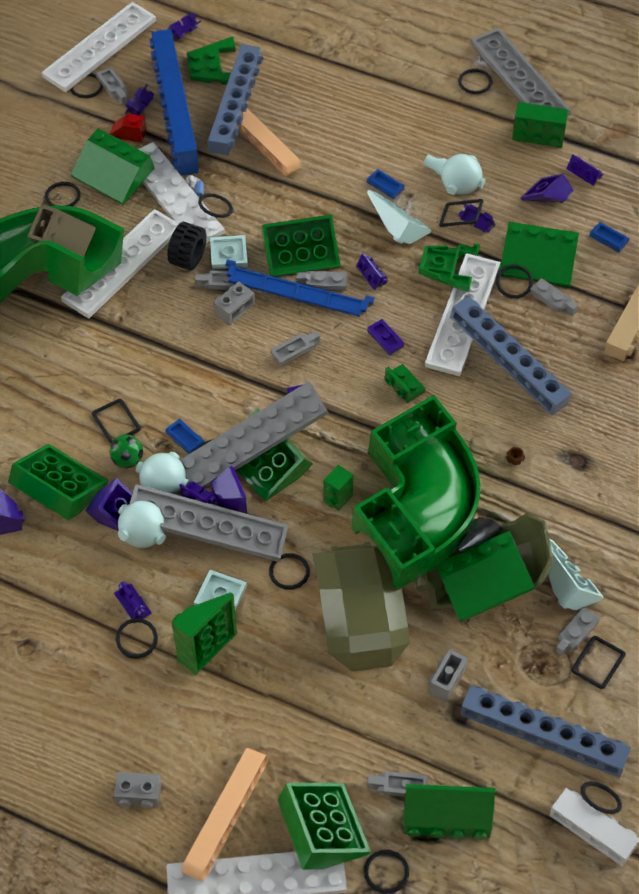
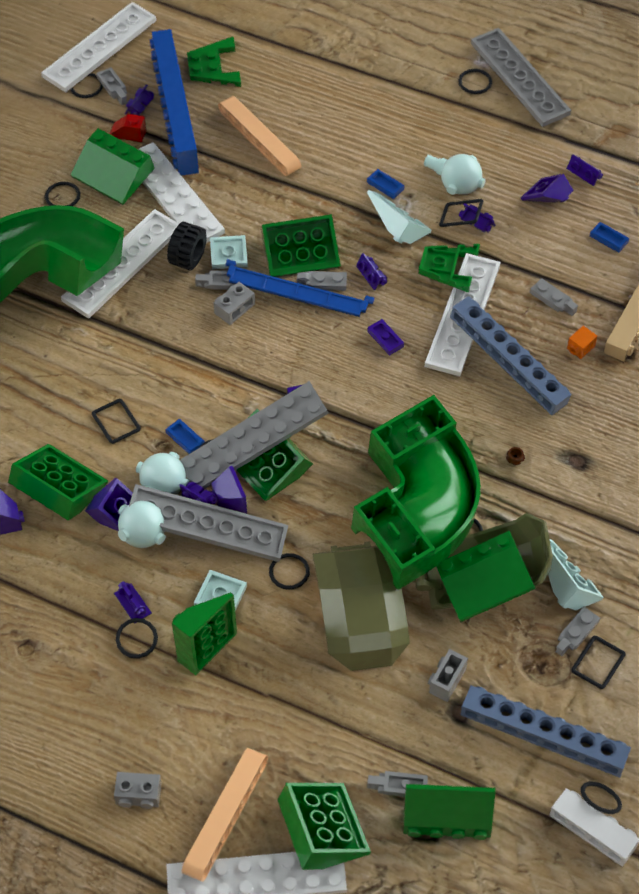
(62, 229): dark tan slope -> none
(126, 451): green piece -> none
(189, 24): dark purple hinge -> none
(196, 184): arm -> none
(213, 214): black piece -> none
(235, 100): sand blue brick -> none
(295, 347): light grey hinge -> none
(338, 487): green brick -> none
(378, 889): black piece -> none
(404, 382): green bracket -> none
(480, 531): black piece -> none
(507, 294): black piece -> none
(540, 124): green brick -> none
(542, 251): green slope -> none
(582, 342): none -> orange brick

